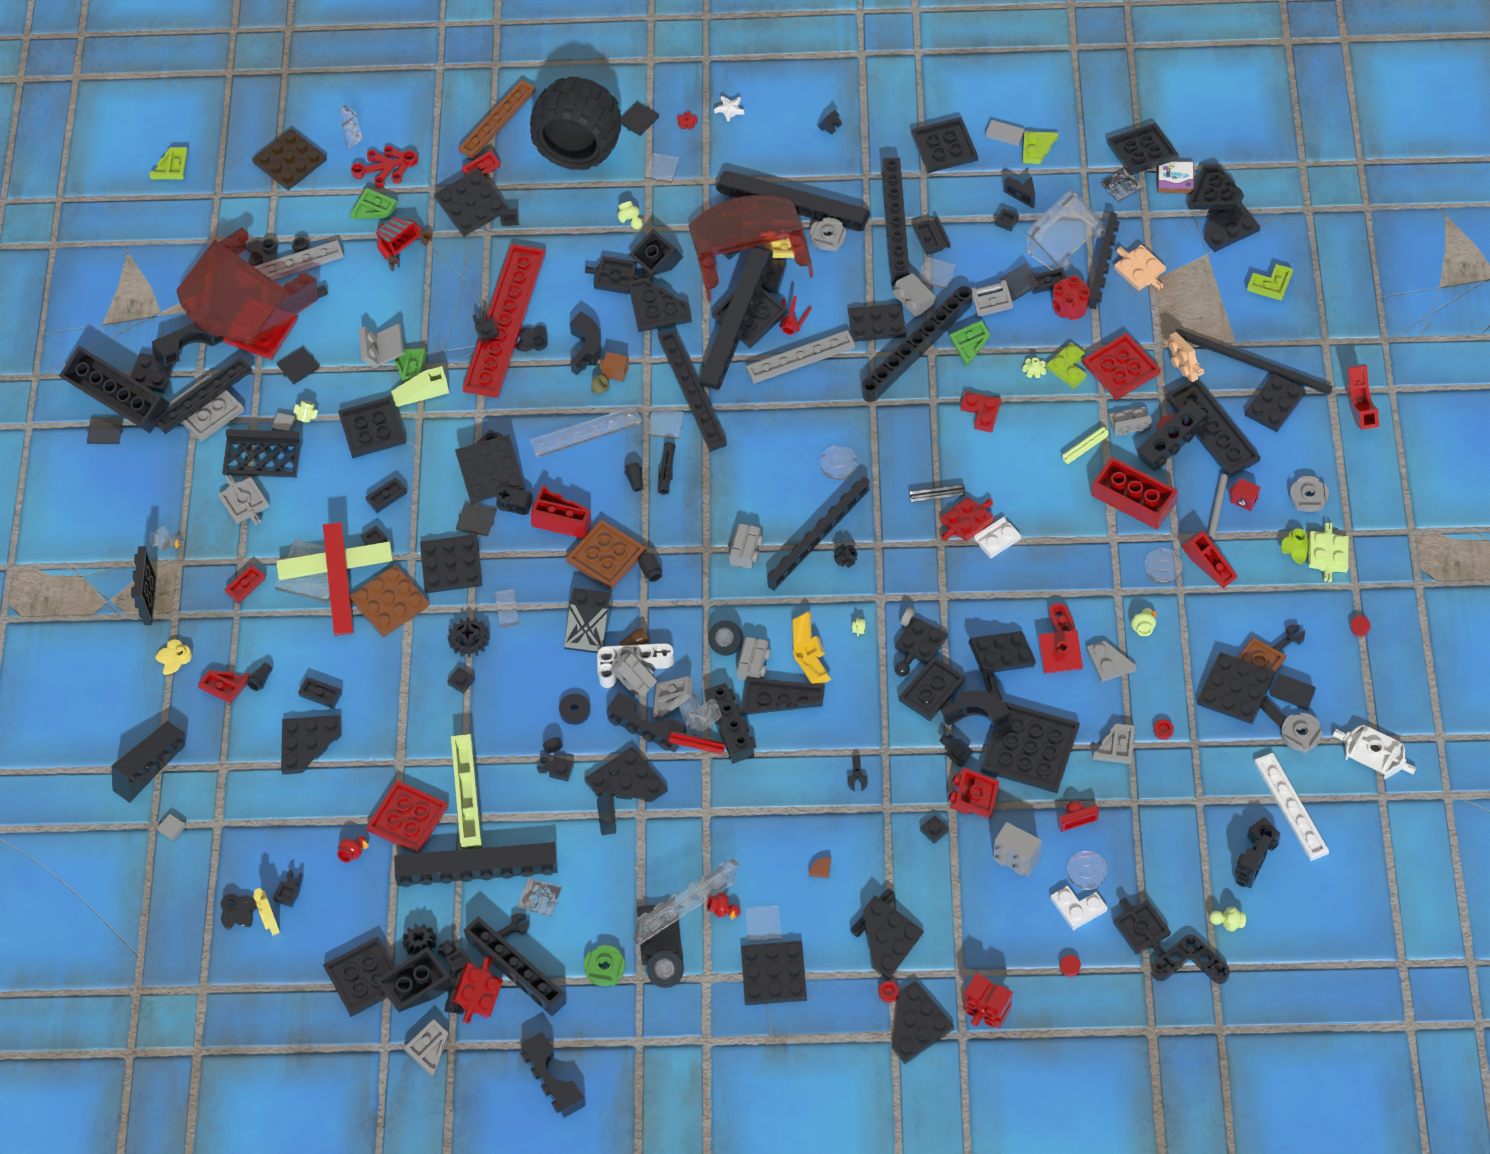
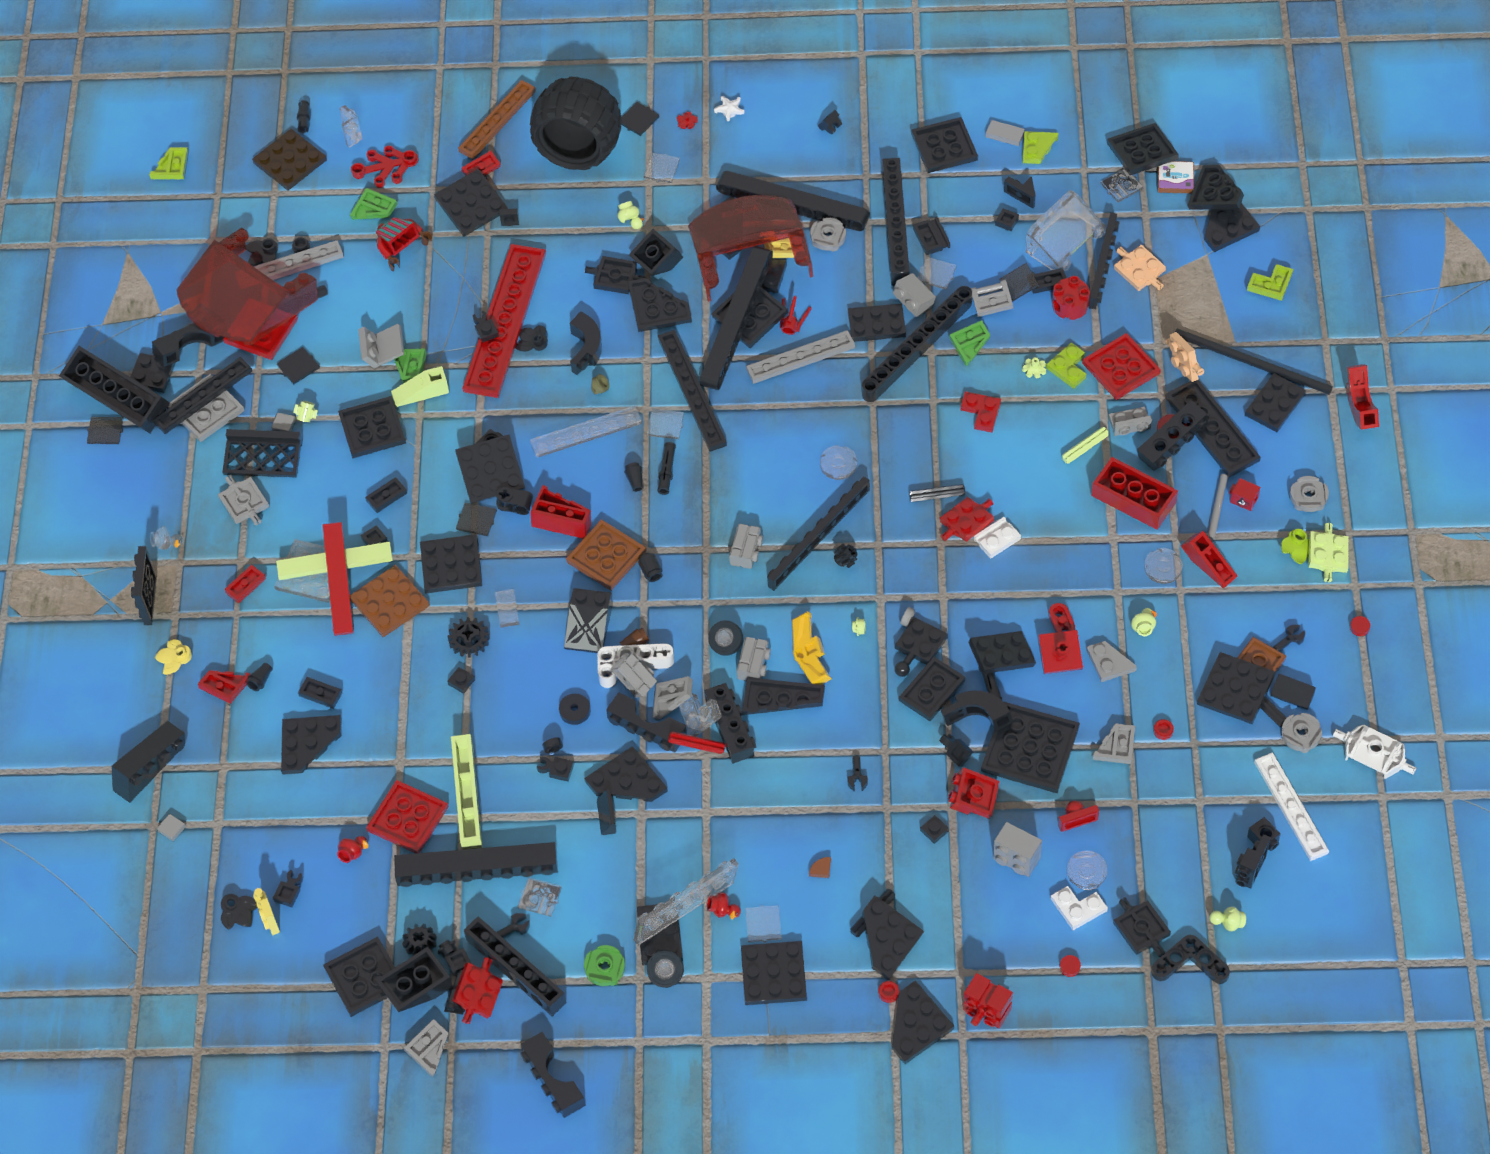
(303, 116): none -> black pin
(614, 366): dark orange brick -> none

